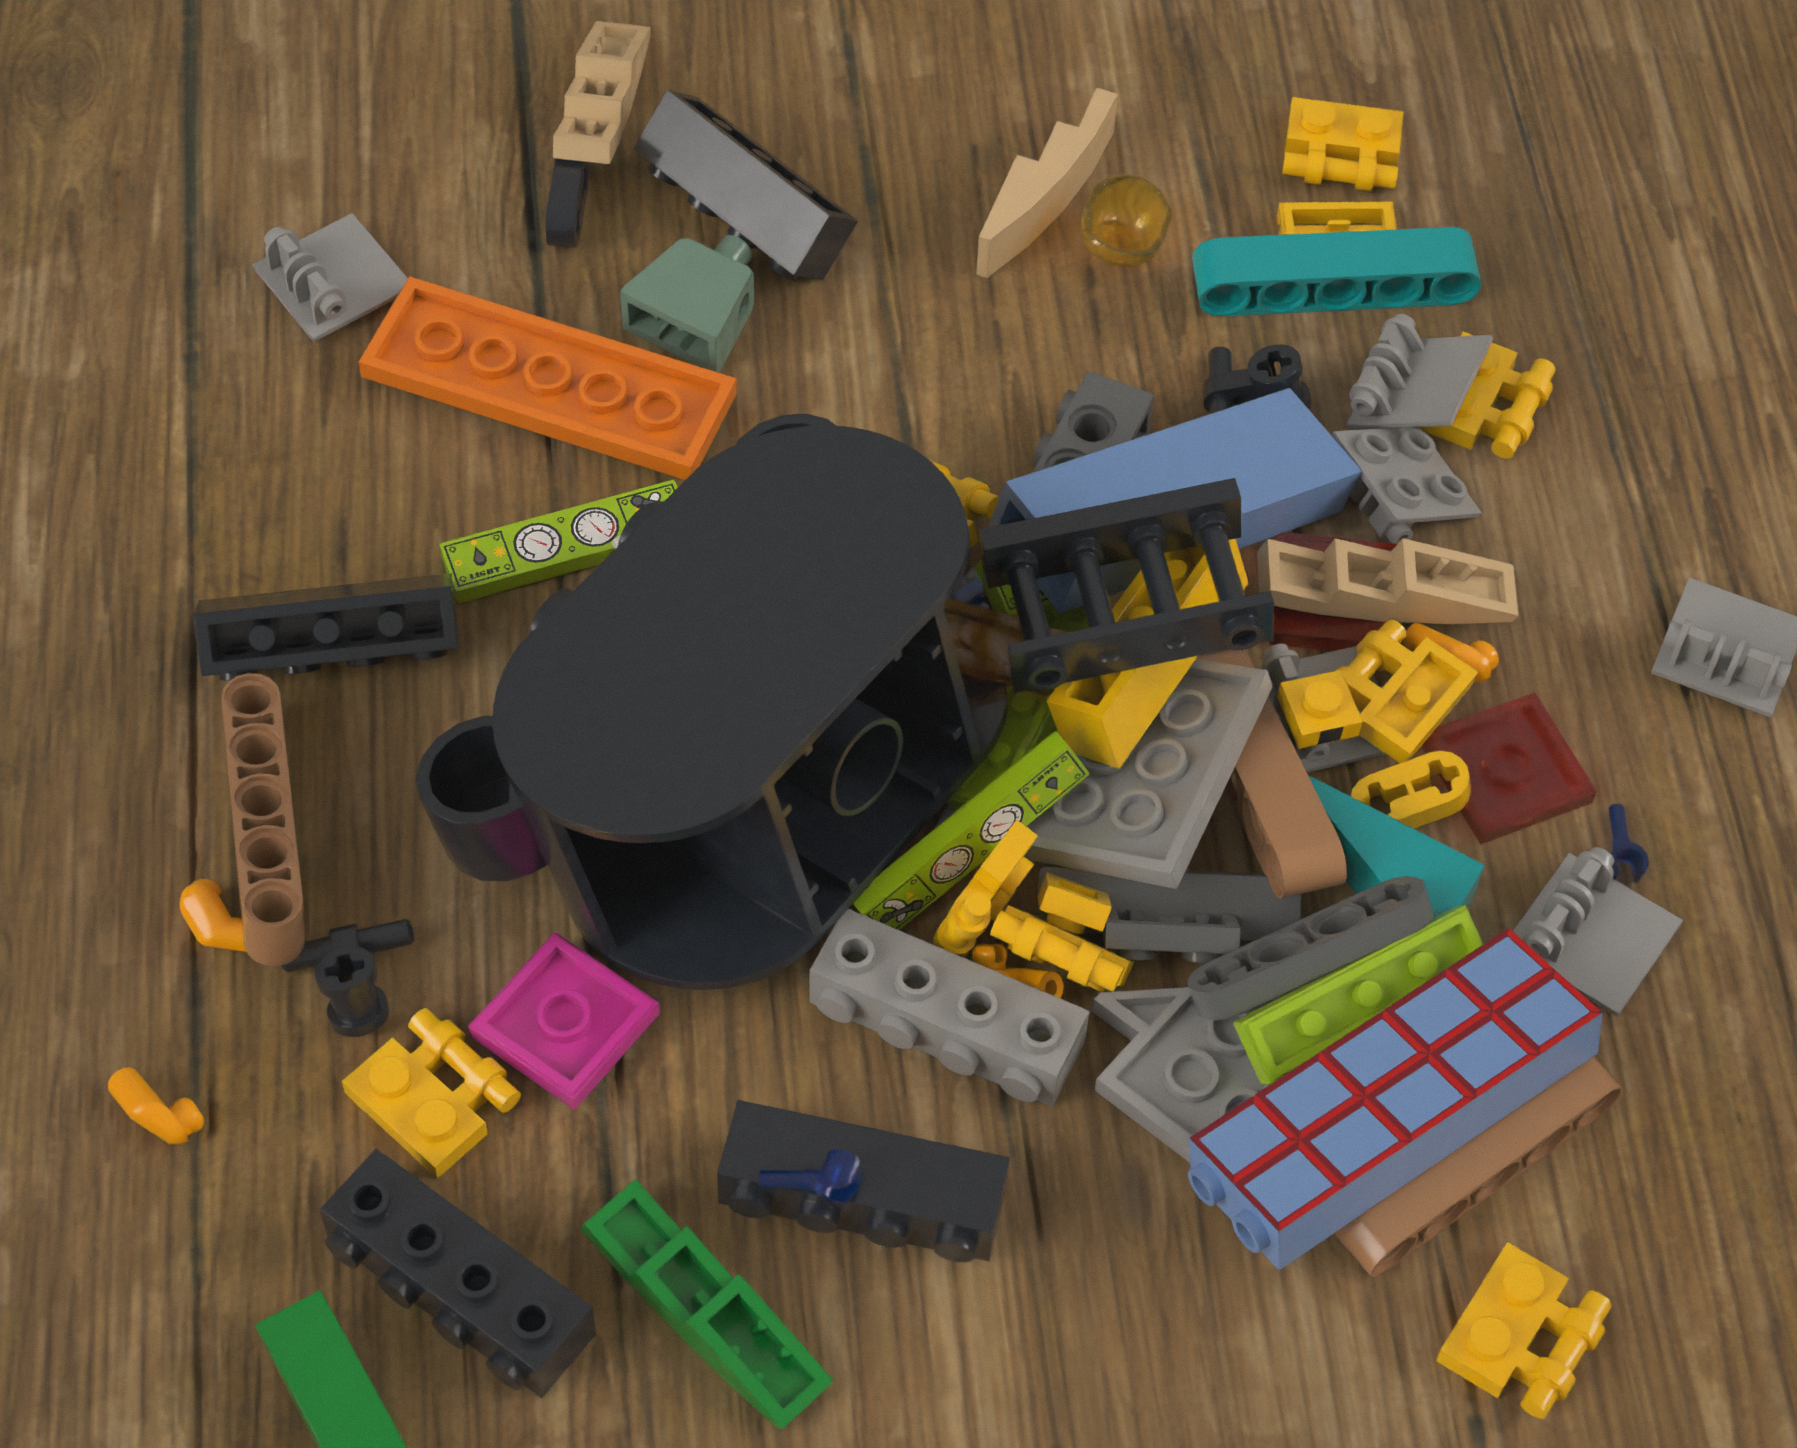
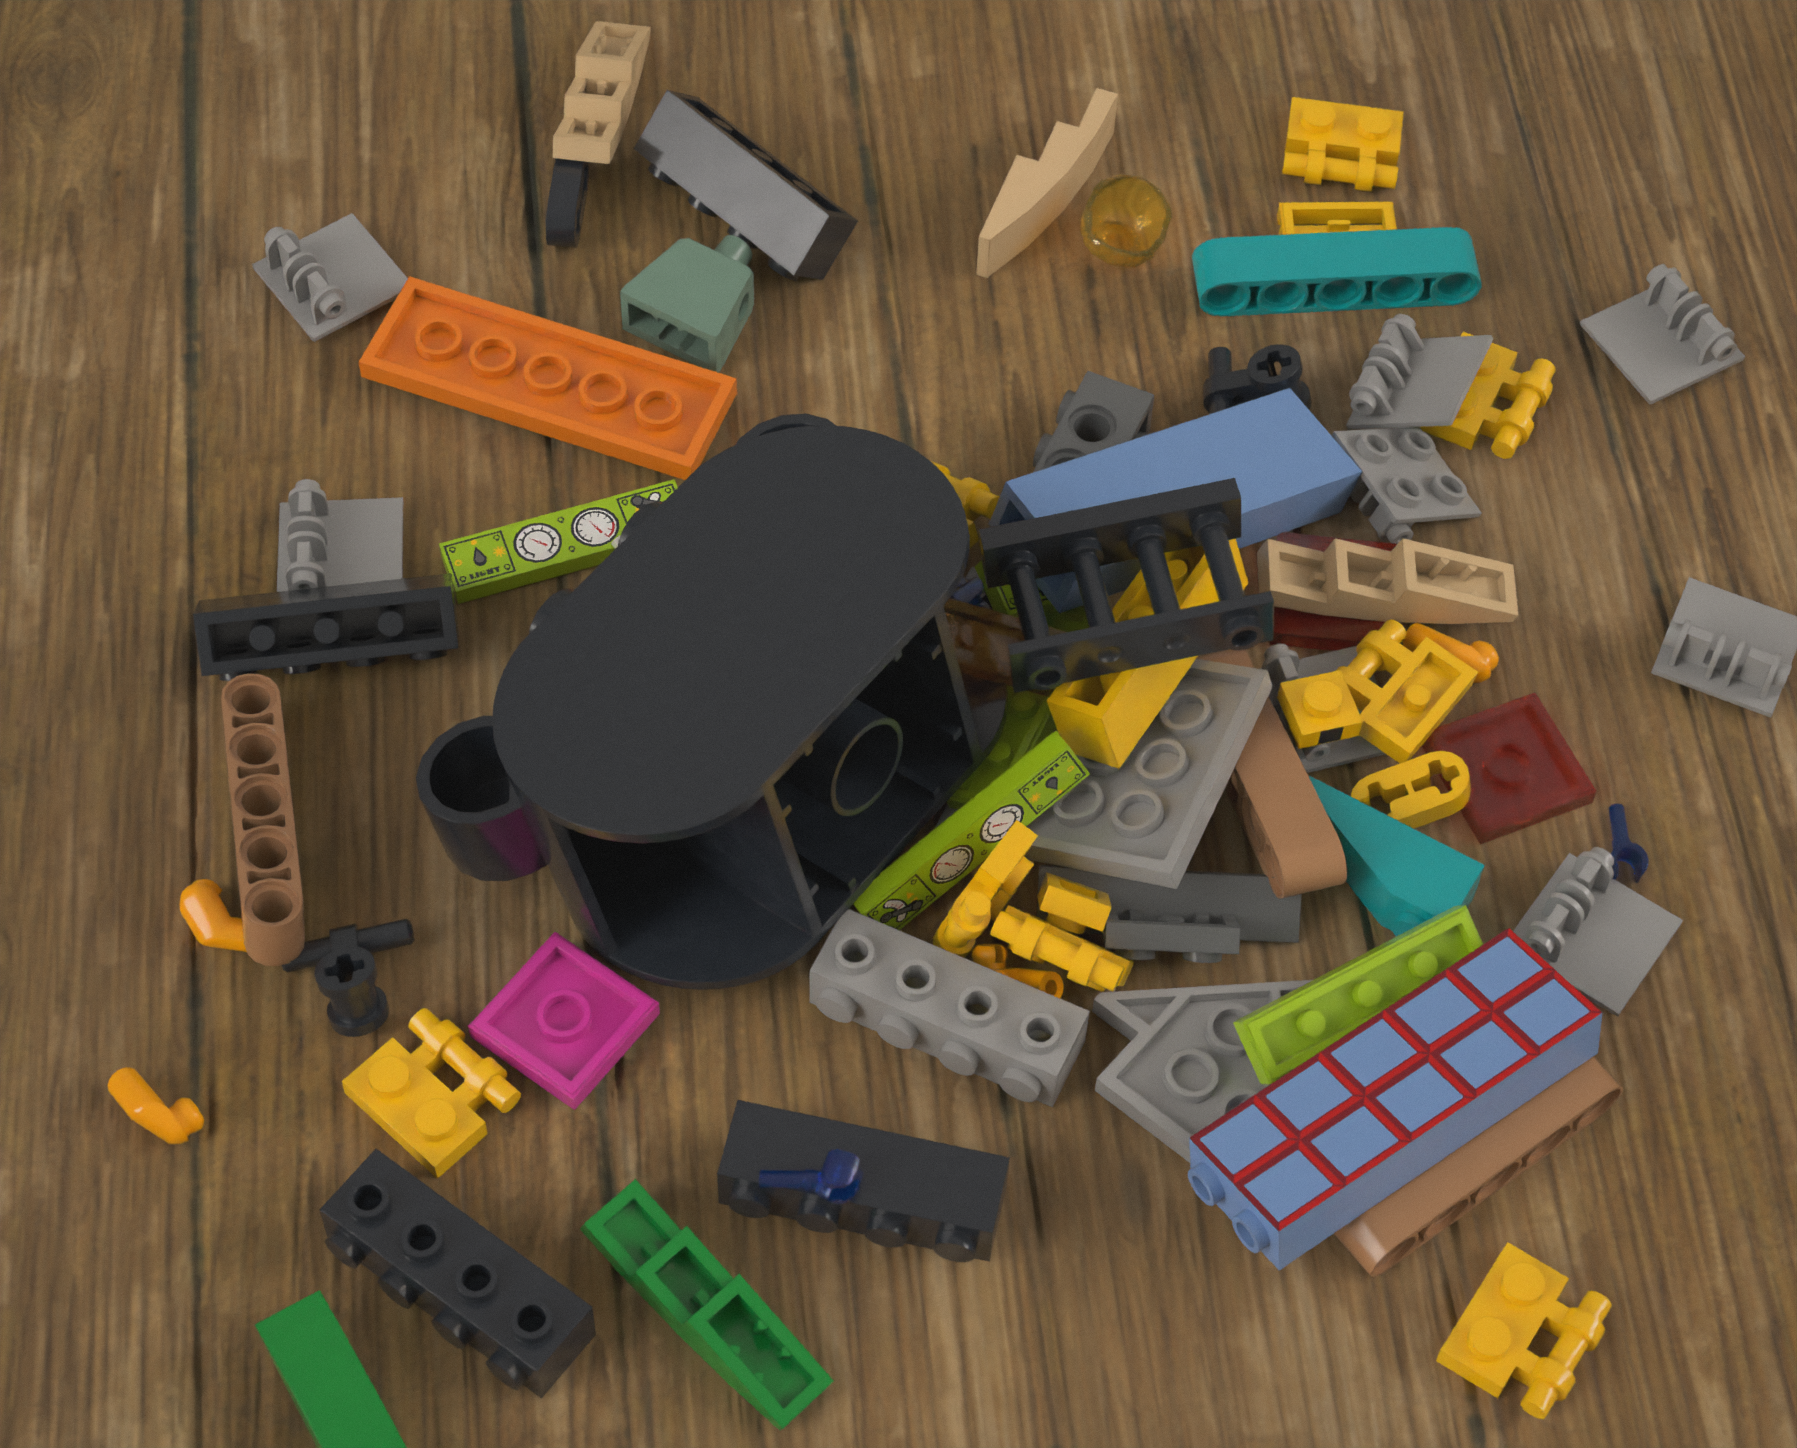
(337, 539): none -> light grey hinge
(1310, 948): dark grey beam -> none
(1663, 337): none -> light grey hinge

